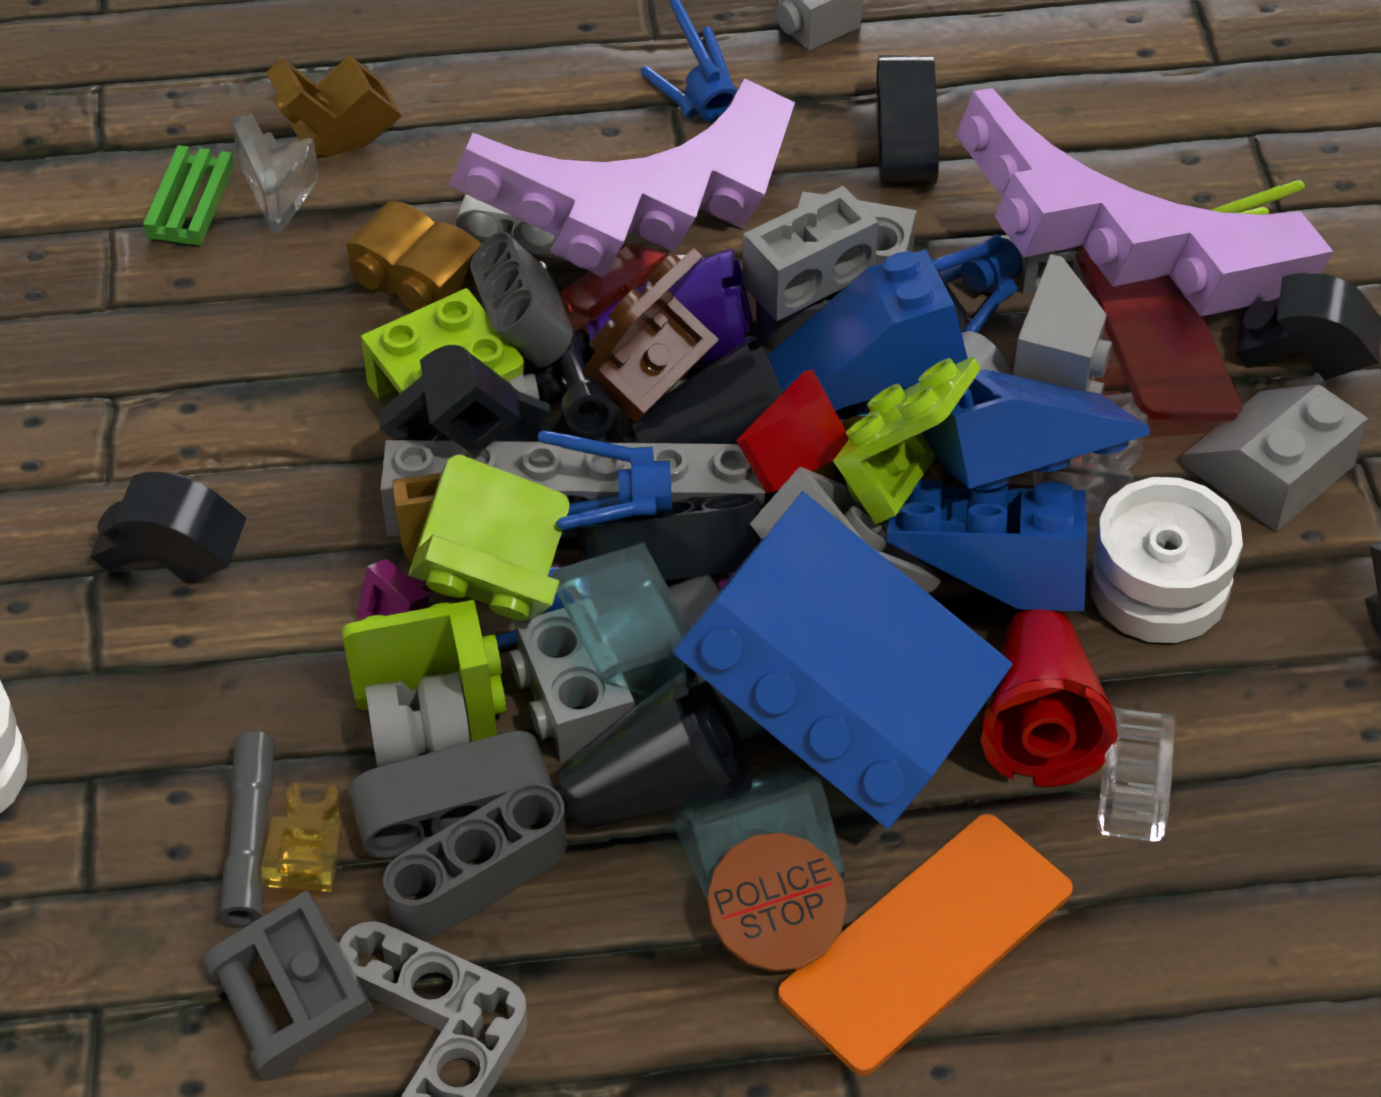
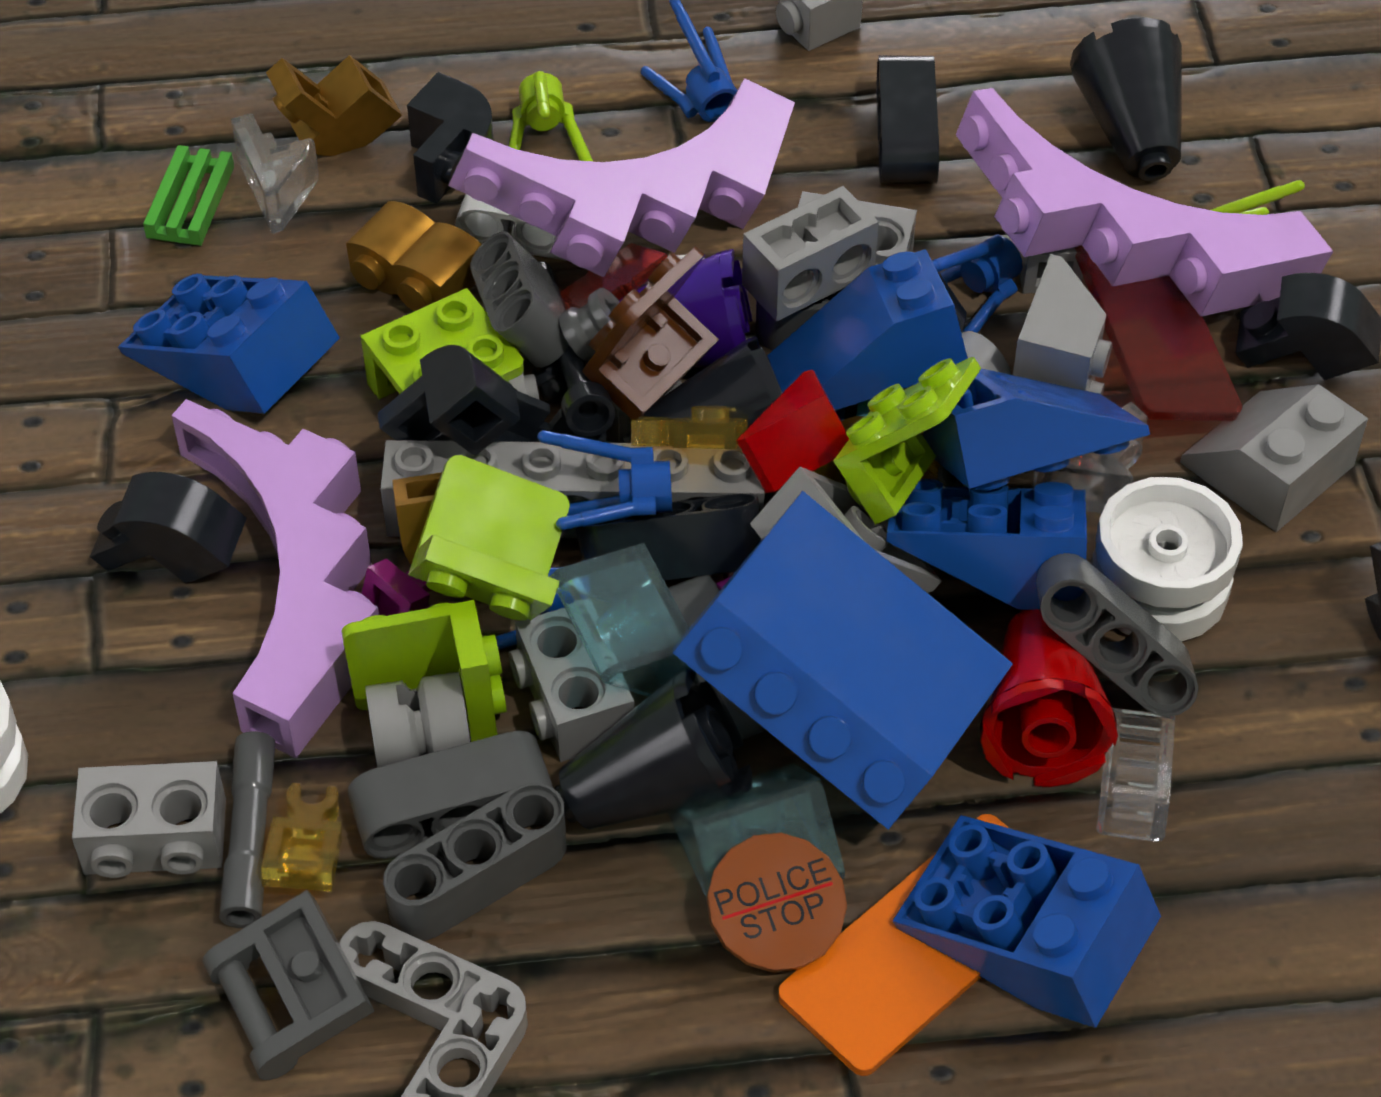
(149, 805): none -> light grey brick
(234, 338): none -> blue slope
(322, 557): none -> lavender arch
(440, 127): none -> black brick
(542, 109): none -> lime plant
(583, 323): none -> dark grey wheel
(705, 429): none -> clear yellow plate
(1033, 916): none -> blue slope
(1127, 661): none -> dark grey beam
(1135, 92): none -> black cone

